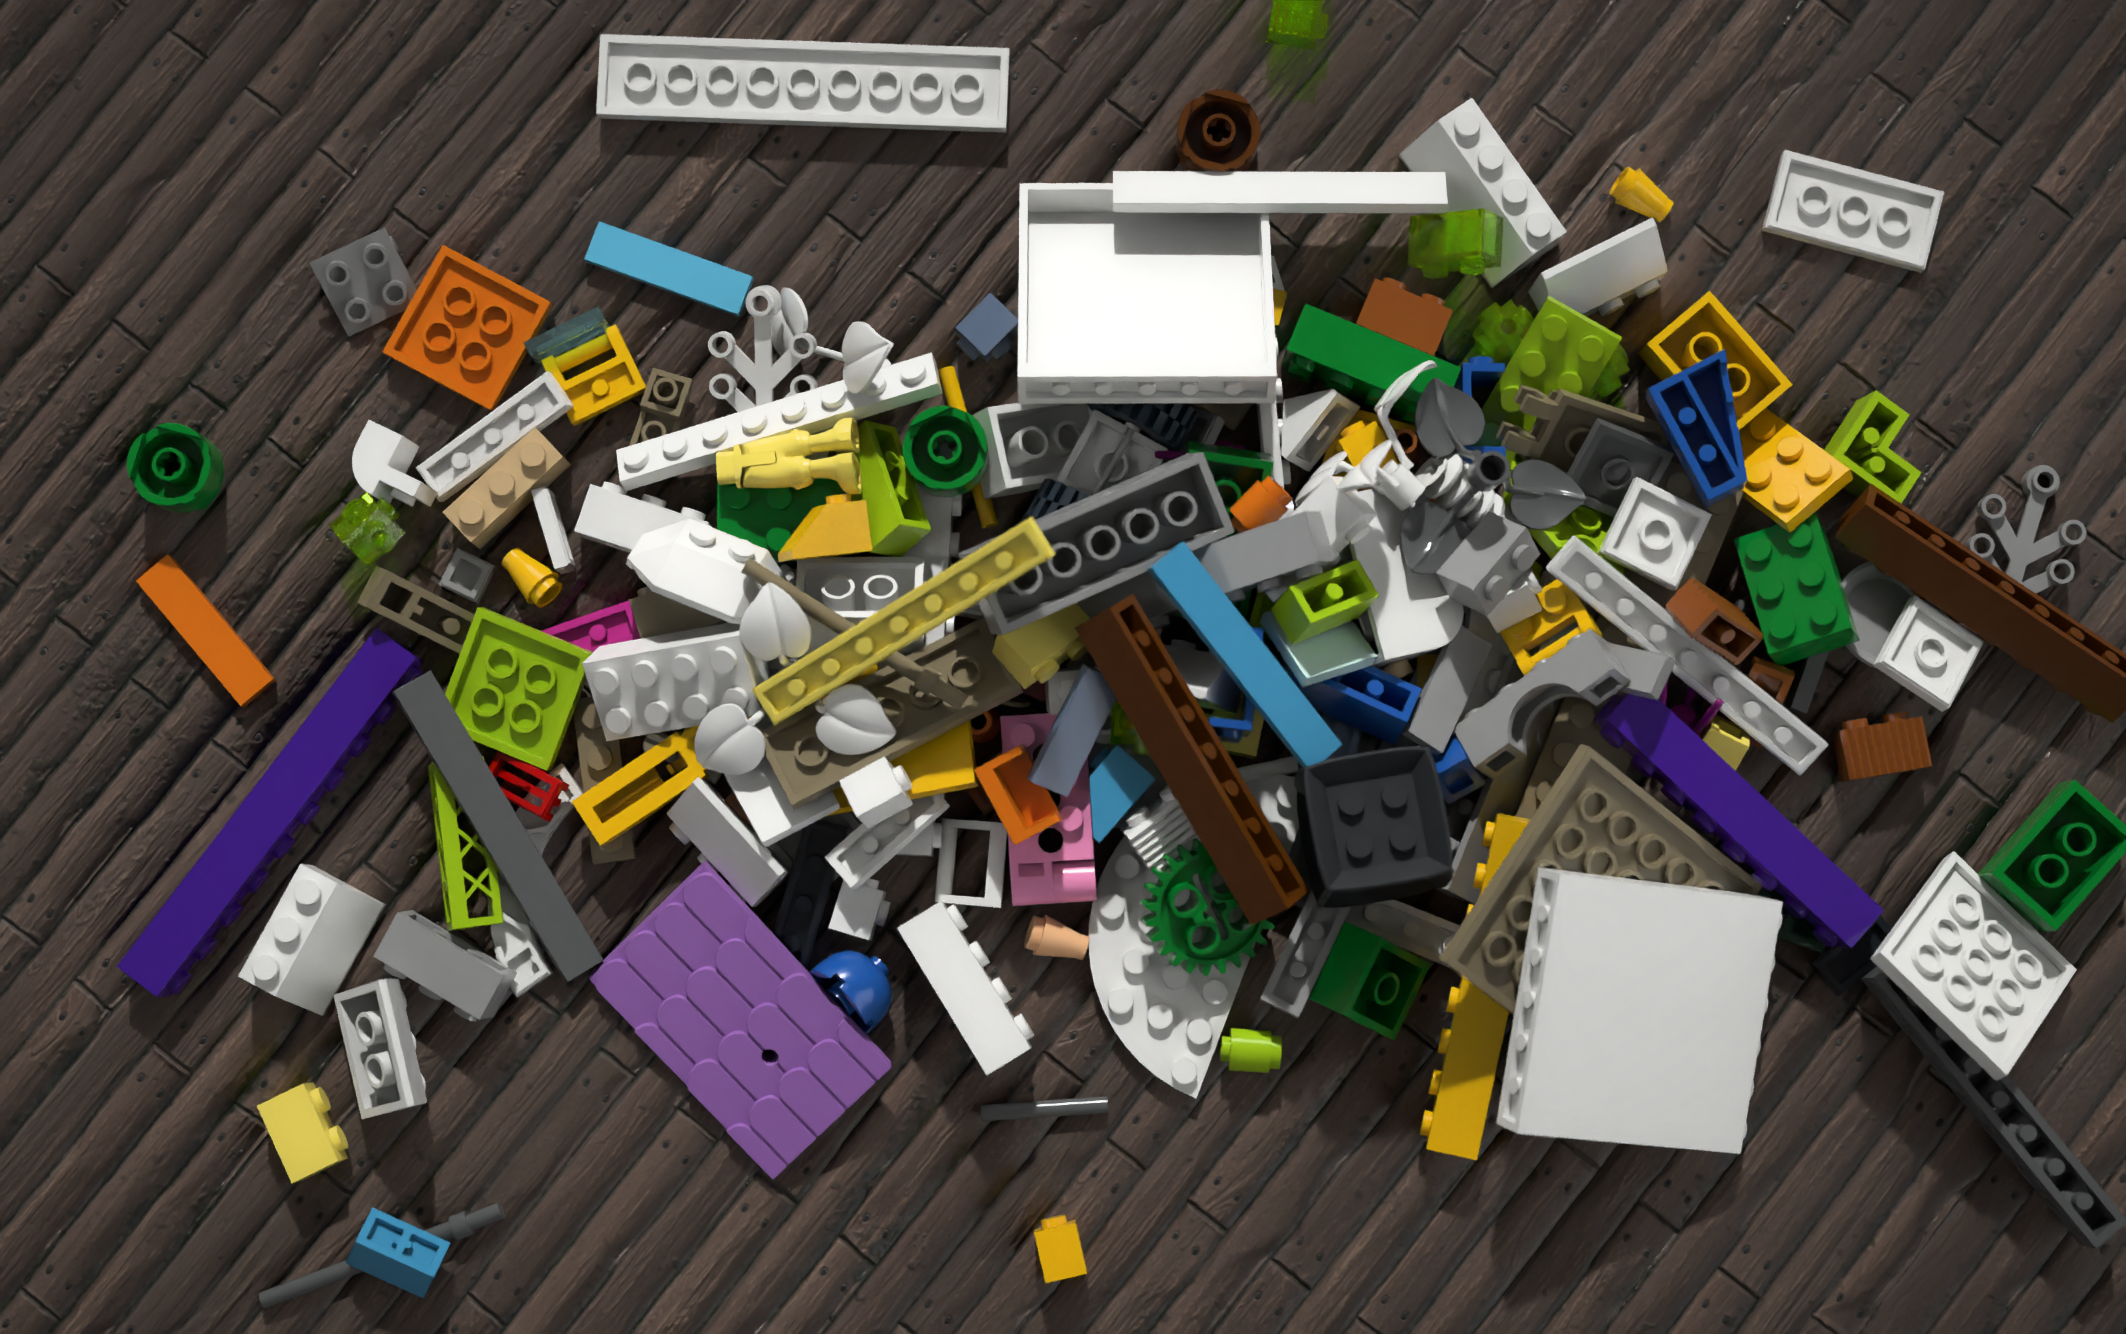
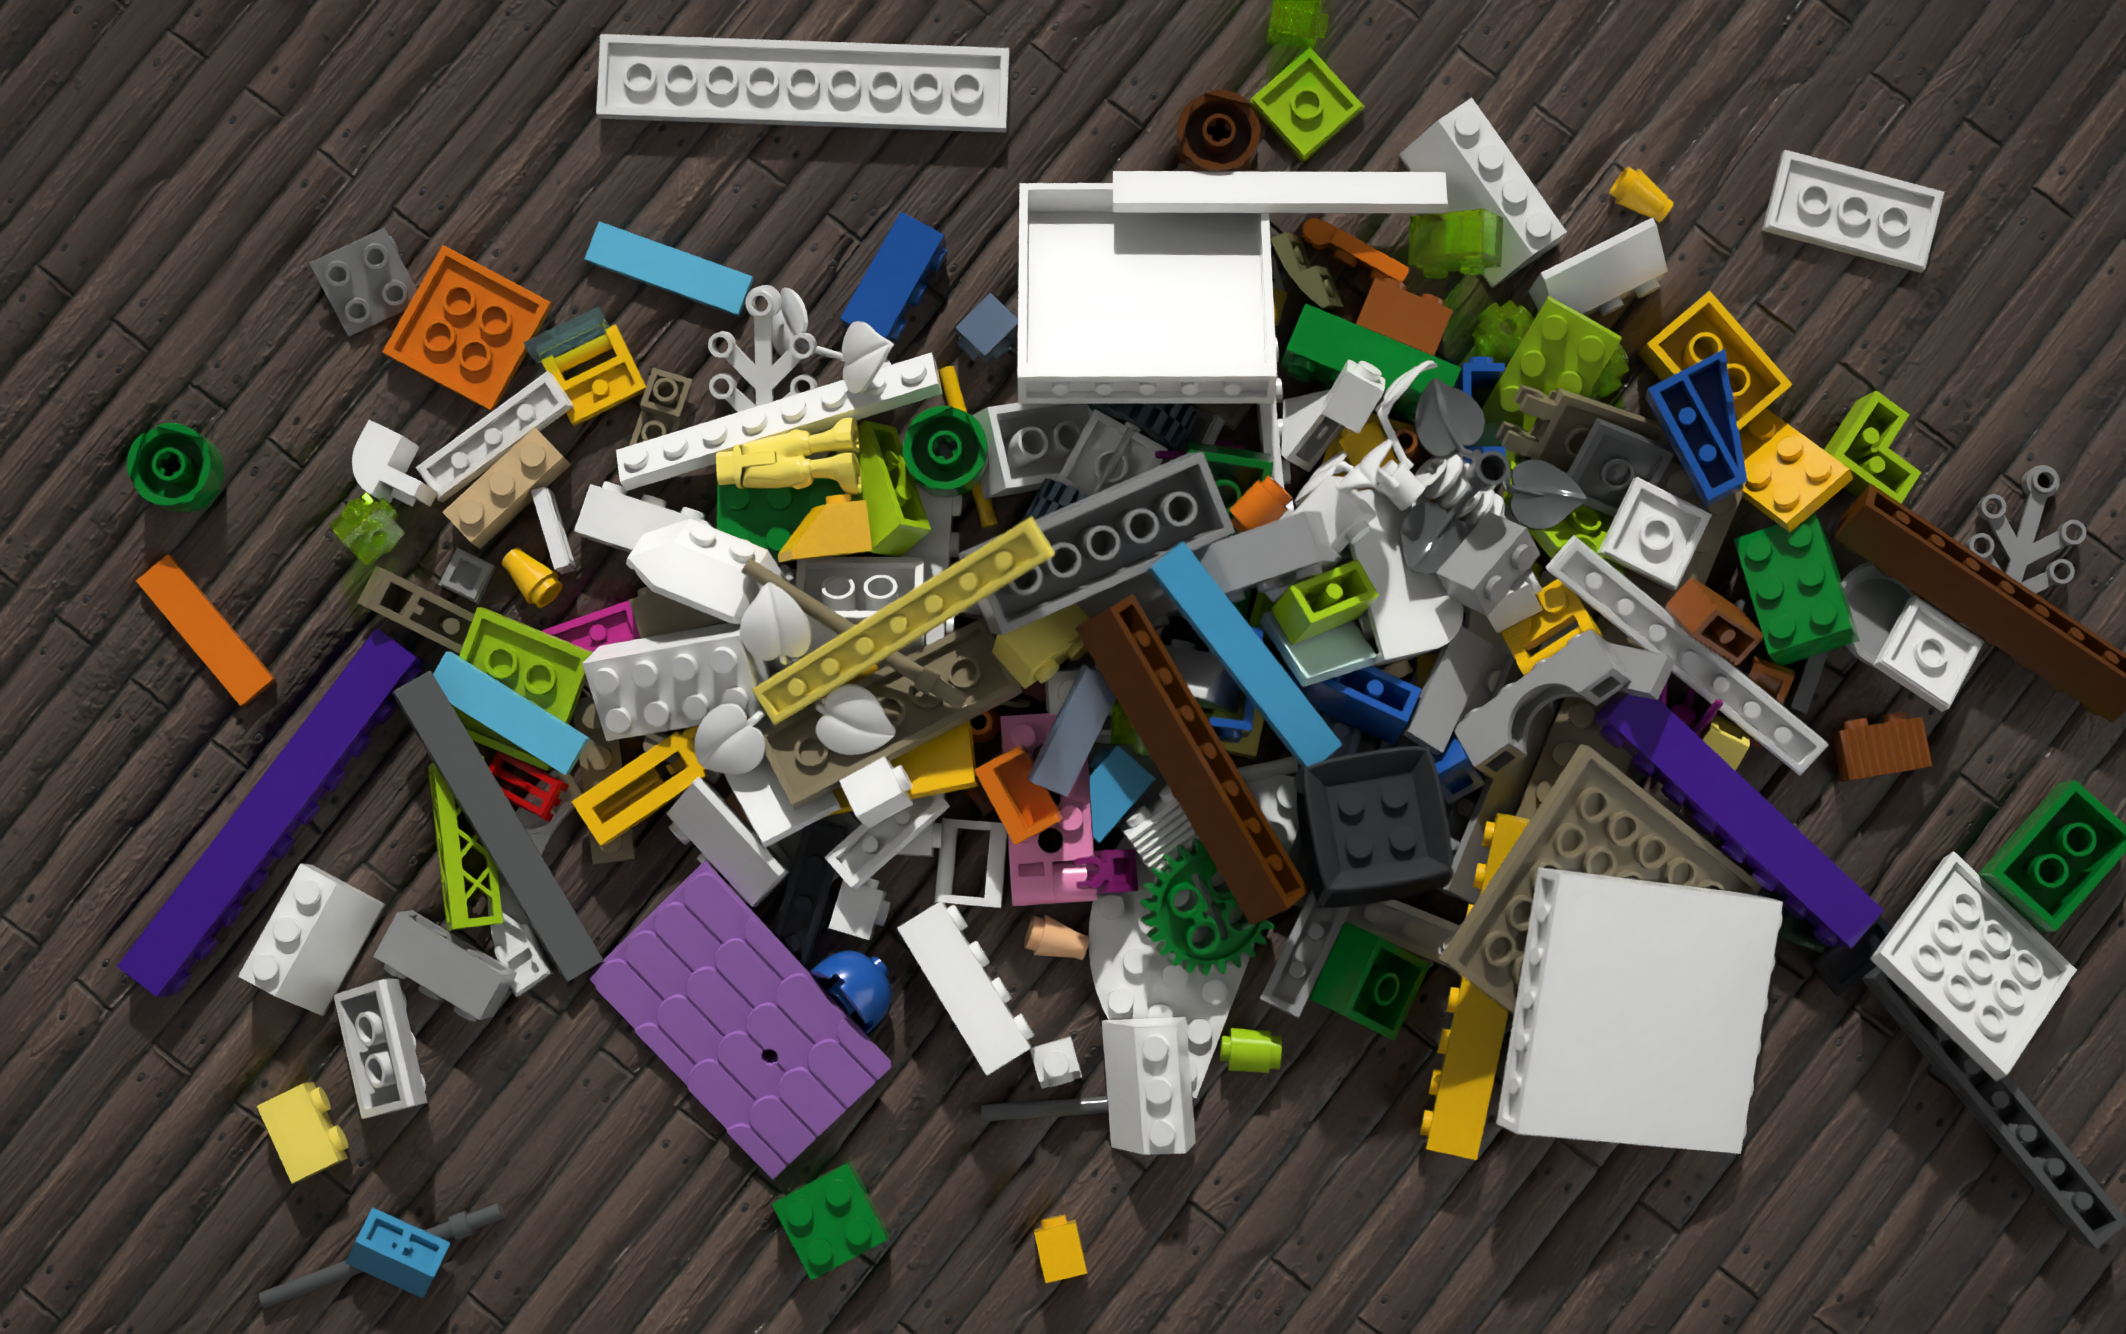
(510, 713): none -> medium azure tile
(831, 1220): none -> green brick
(896, 277): none -> blue brick
(1056, 1062): none -> white brick
(1110, 871): none -> magenta plate
(1149, 1085): none -> white slope
(1306, 105): none -> lime tile
(1313, 281): none -> olive slope
(1352, 251): none -> orange hinge
(1354, 395): none -> white brick

